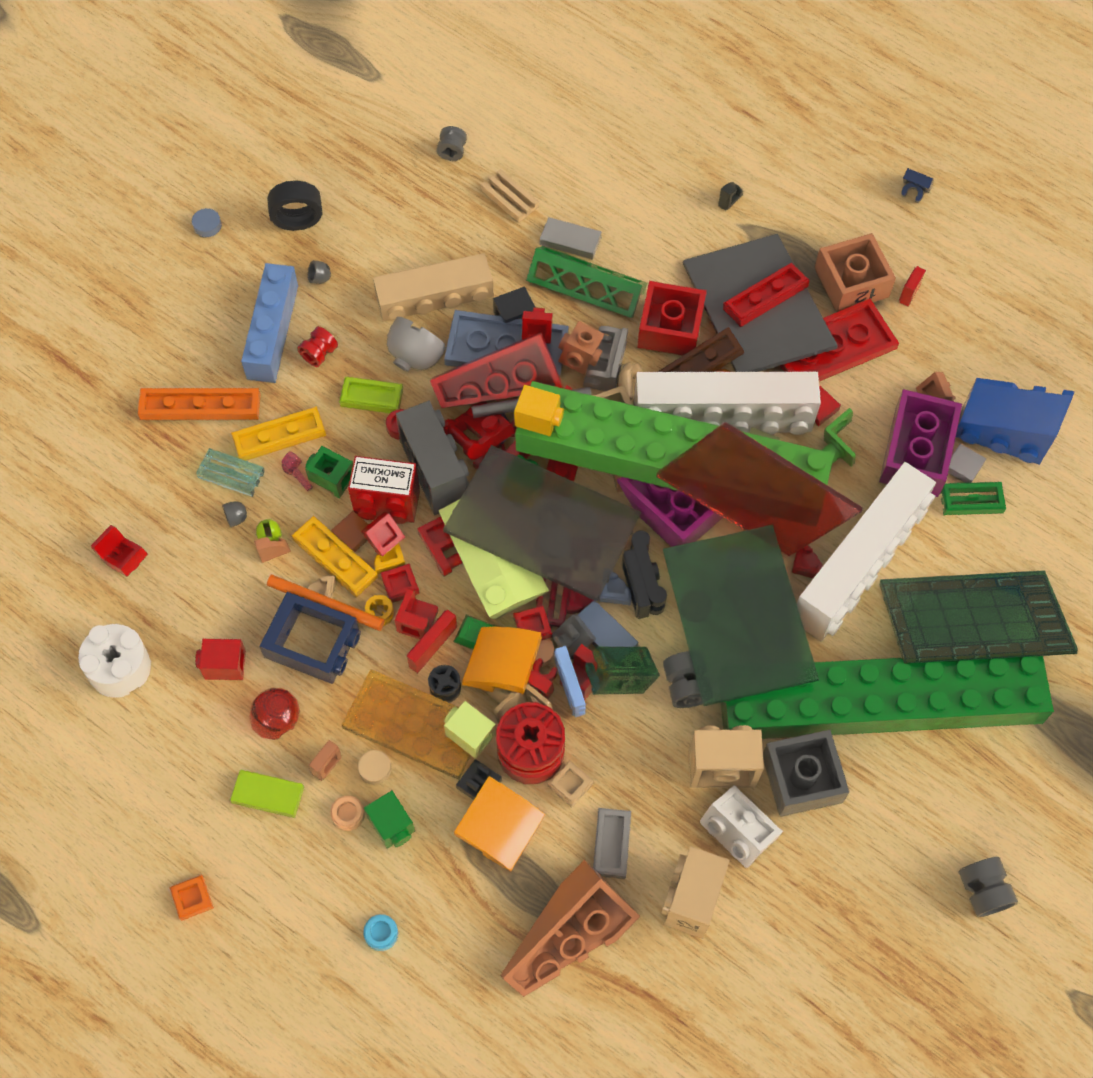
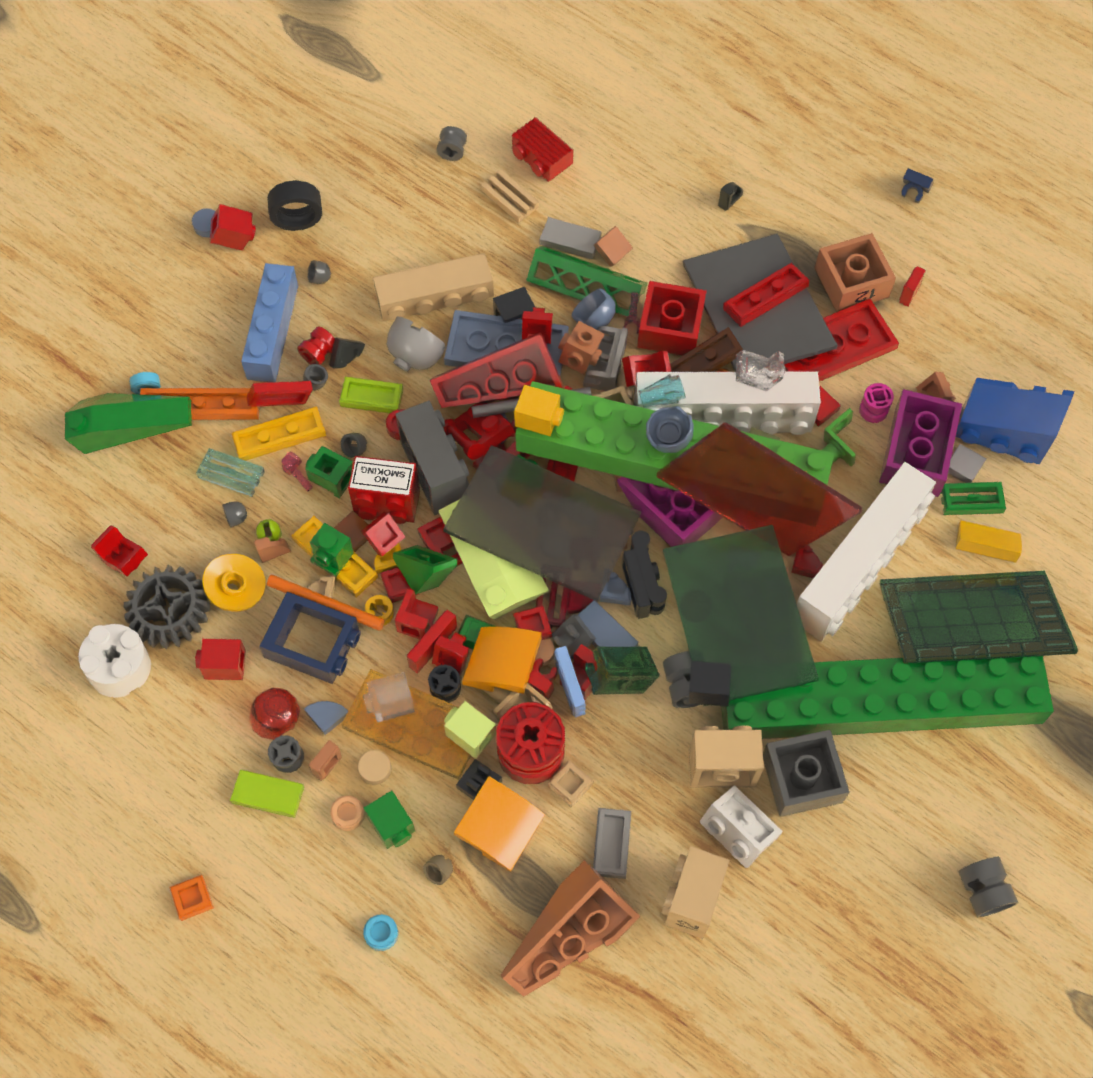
(123, 418): none -> green wedge
(141, 609): none -> dark grey gear
(144, 380): none -> medium azure tile
(232, 227): none -> red brick
(234, 570): none -> yellow dish
(279, 393): none -> red tile
(281, 749): none -> dark grey wheel
(314, 374): none -> dark grey hinge
(326, 715): none -> sand blue tile
(331, 549): none -> green brick
(344, 352): none -> pearl dark grey tile
(353, 450): none -> dark grey hinge
(389, 697): none -> clear brick
(423, 567): none -> green slope
(438, 869): none -> dark tan hinge
(451, 652): none -> red tile
(541, 149): none -> red brick
(595, 309): none -> sand blue hair
(613, 246): none -> nougat tile
(632, 318): none -> hand
(644, 363): none -> red bracket
(663, 392): none -> clear light blue cone
(669, 429): none -> sand blue hair
(710, 683): none -> black panel
(759, 370): none -> clear bracket
(876, 402): none -> dark pink wheel
(989, 541): none -> yellow slope

